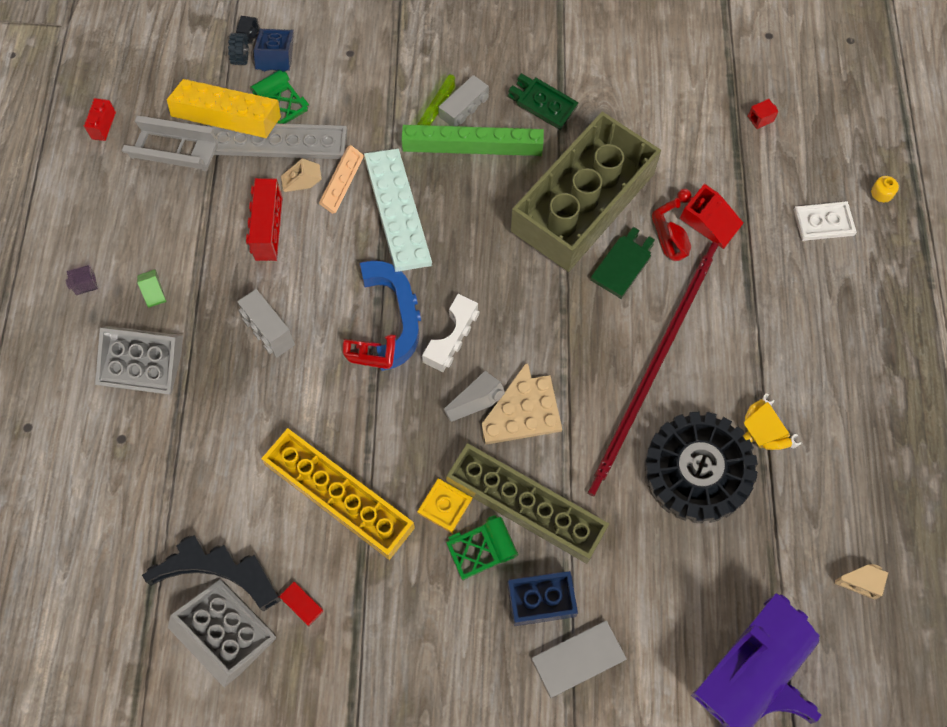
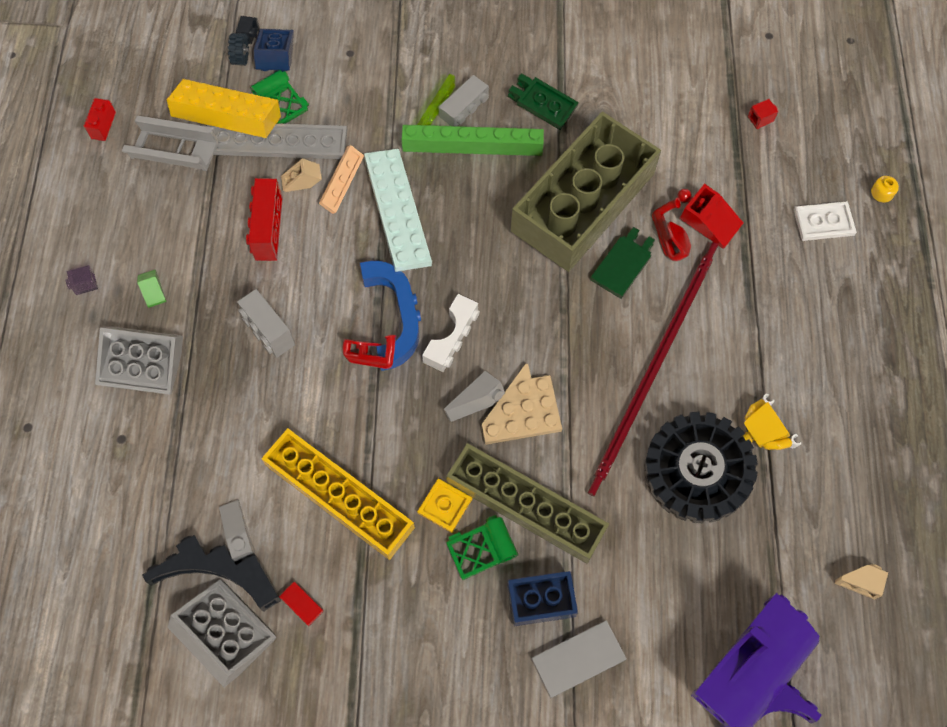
(236, 531): none -> light grey slope

